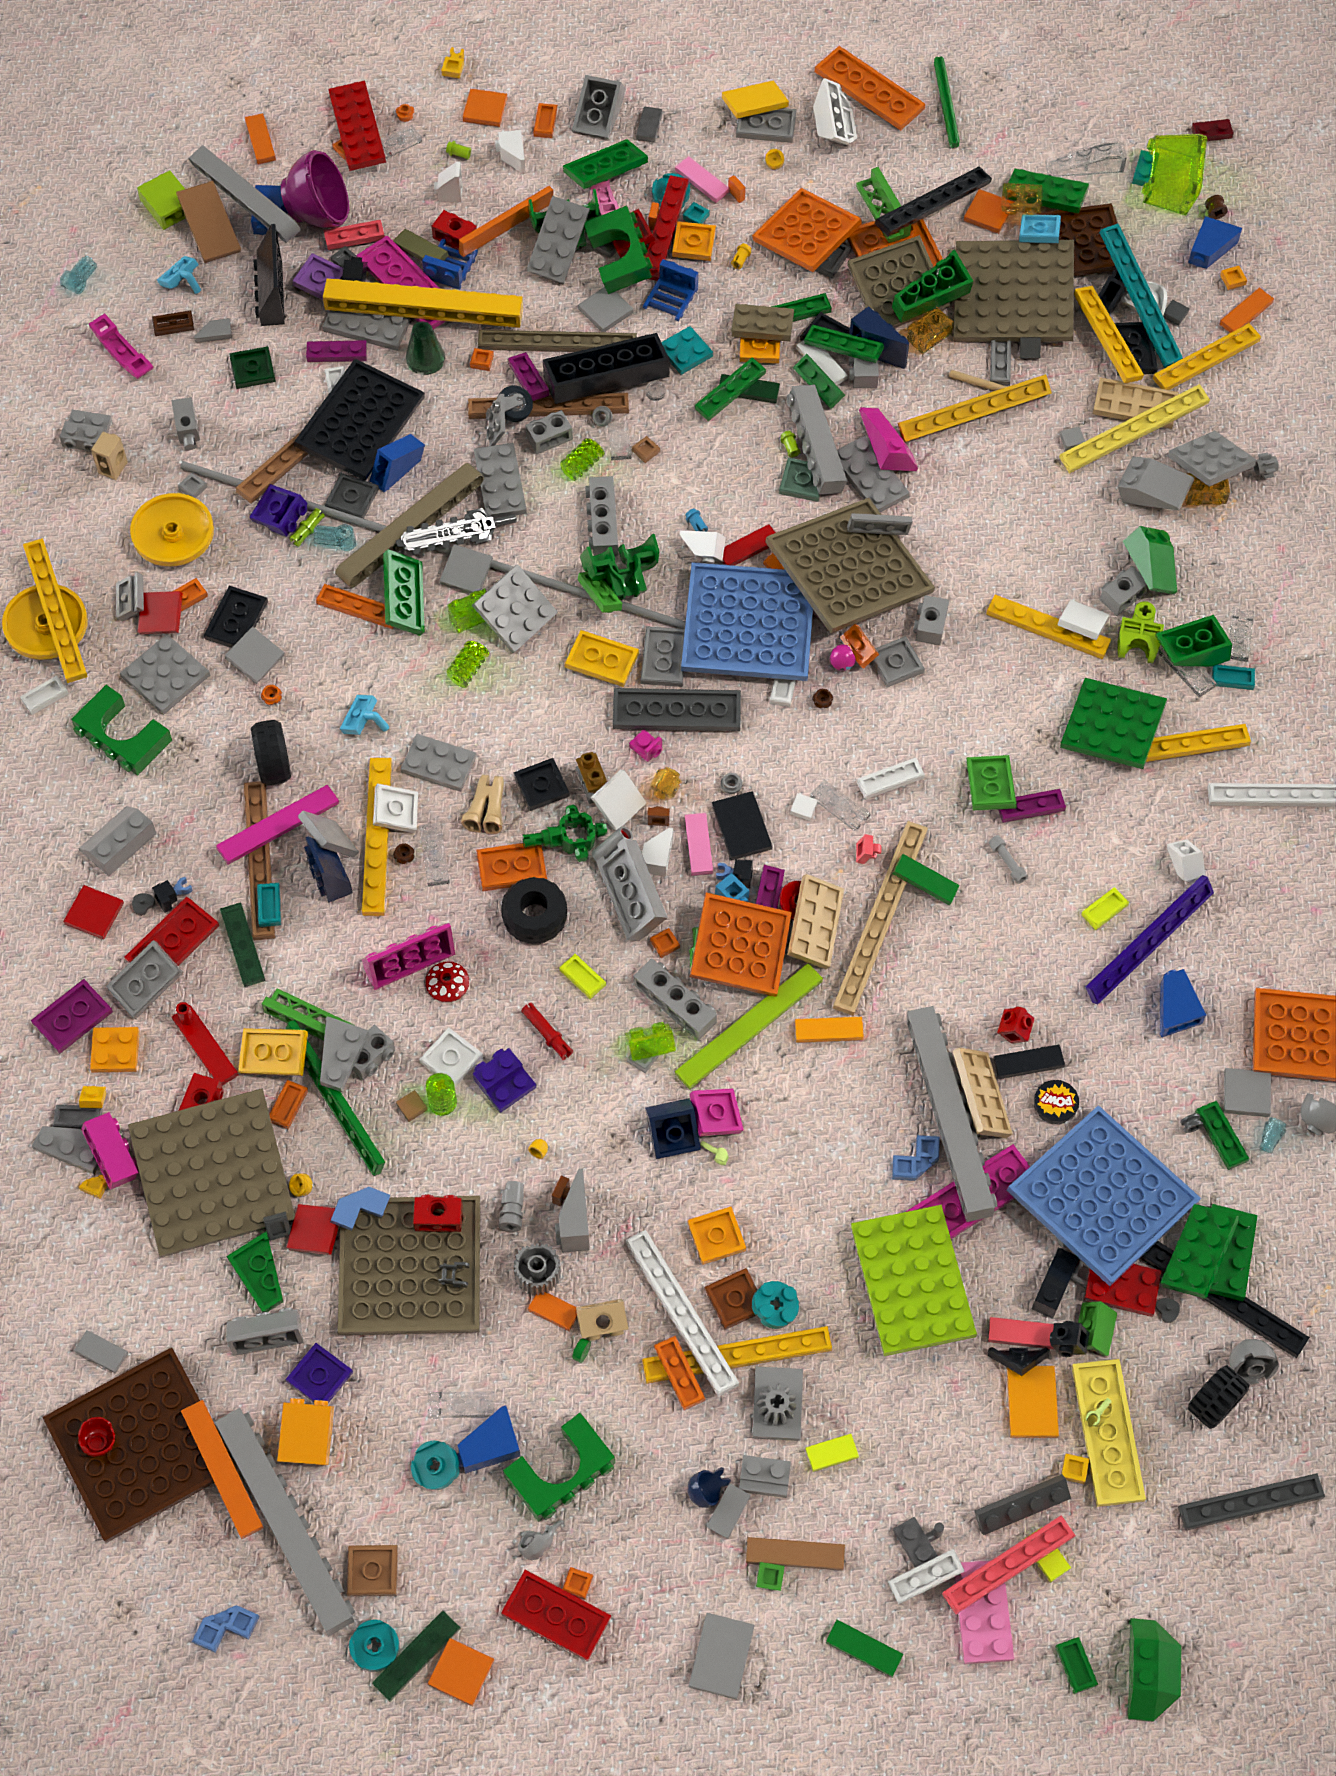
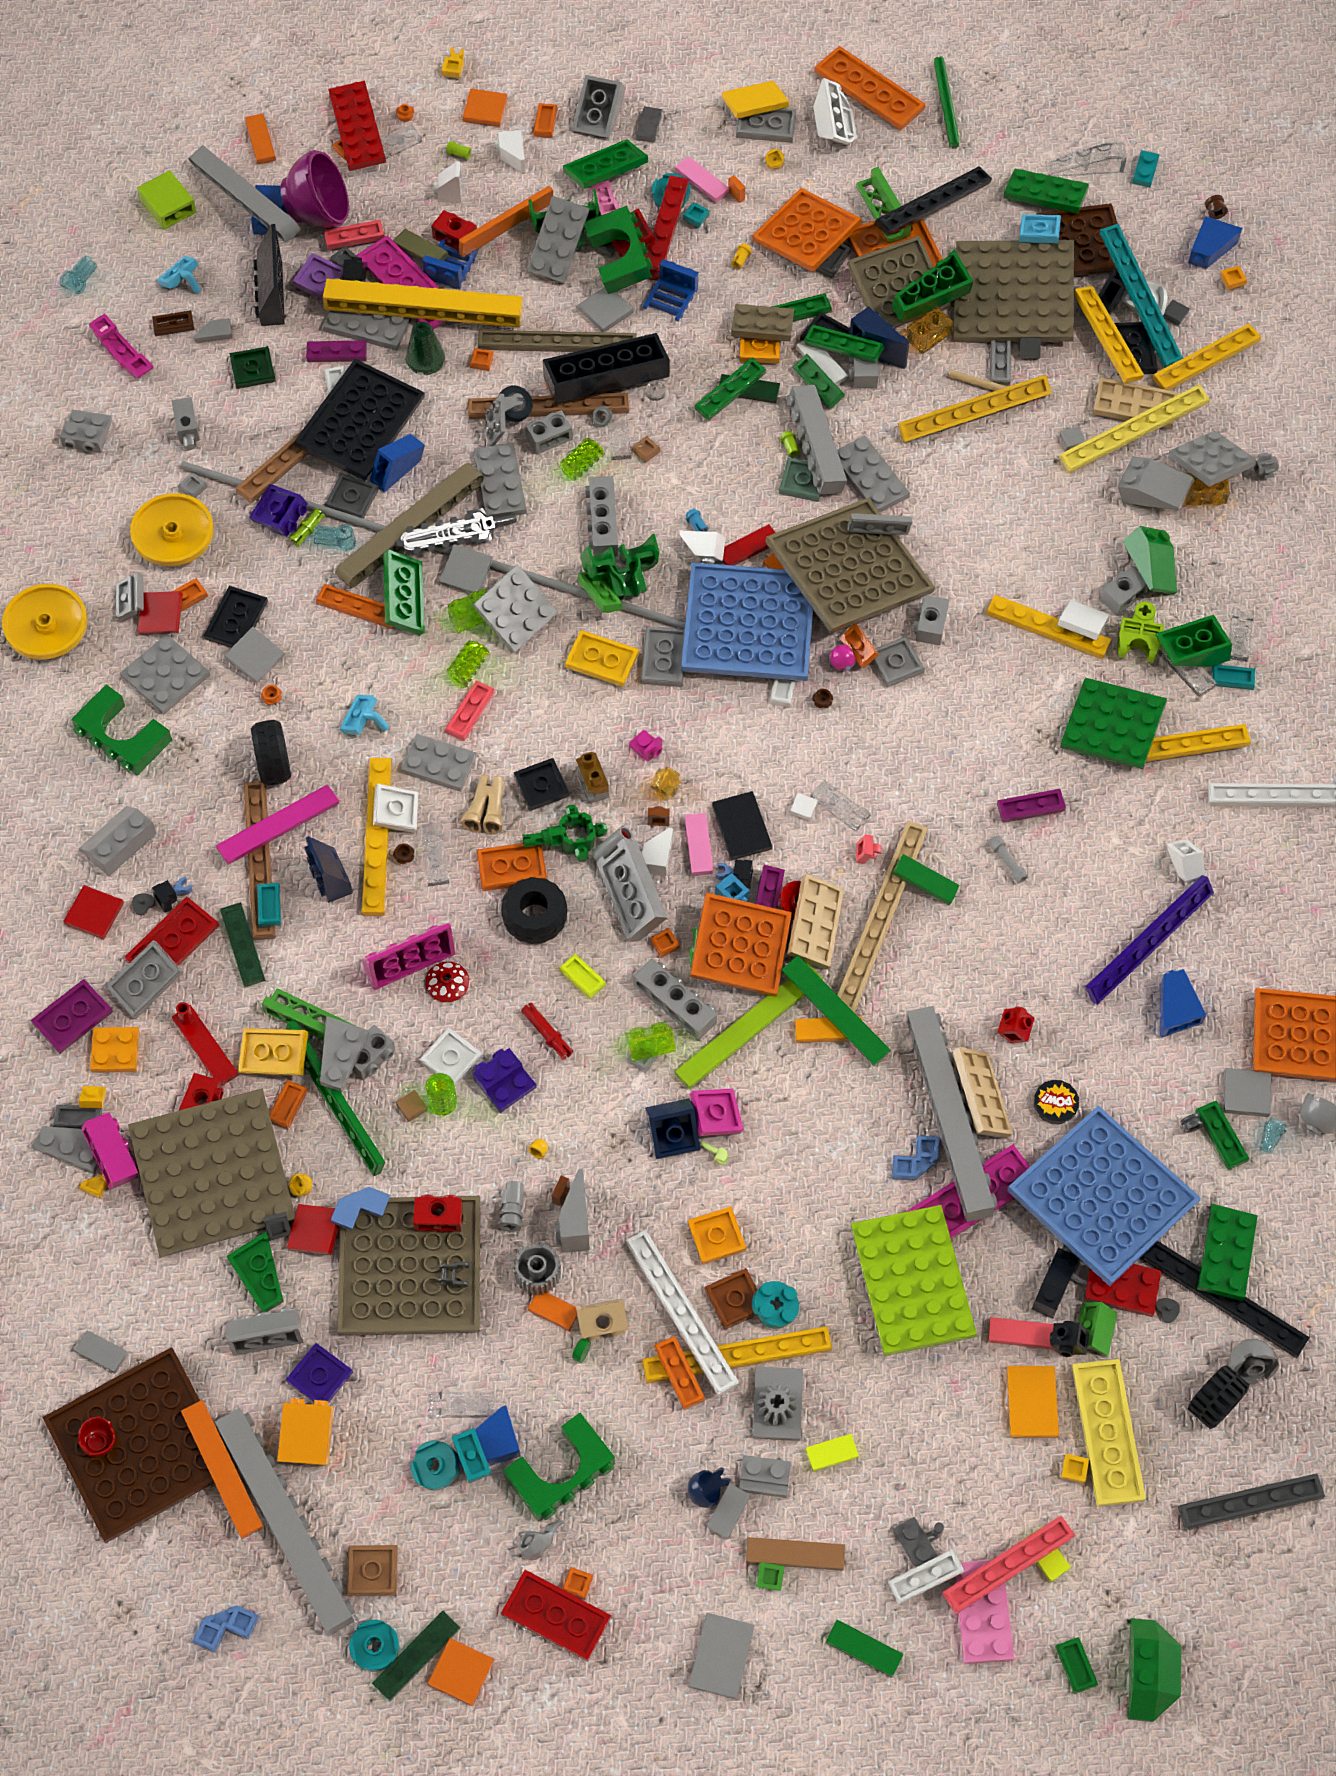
(44, 695): white tile -> none
(55, 611): yellow plate -> none
(109, 455): tan brick -> none
(208, 221): medium nougat tile -> none
(328, 834): light grey tile -> none
(469, 710): none -> coral tile
(471, 1455): none -> teal plate
(528, 376): magenta plate -> none
(618, 800): white tile -> none
(654, 210): orange tile -> none
(677, 709): dark grey plate -> none
(686, 350): teal plate -> none
(694, 241): light orange plate -> none
(731, 778): light grey plate -> none
(836, 1010): none -> green tile
(886, 442): dark pink wedge -> none
(890, 778): white plate -> none
(986, 212): orange tile -> none
(991, 782): bright green tile -> none
(1019, 1359): black tile -> none
(1022, 193): clear yellow brick -> none
(1022, 1504): dark grey plate -> none
(1029, 1061): black tile -> none
(1099, 1411): yellowish green hand -> none
(1105, 908): neon yellow tile -> none
(1175, 171): clear neon green windscreen -> none
(1199, 1251): green plate -> none
(1214, 129): dark red plate -> none
(1247, 310): orange tile -> none

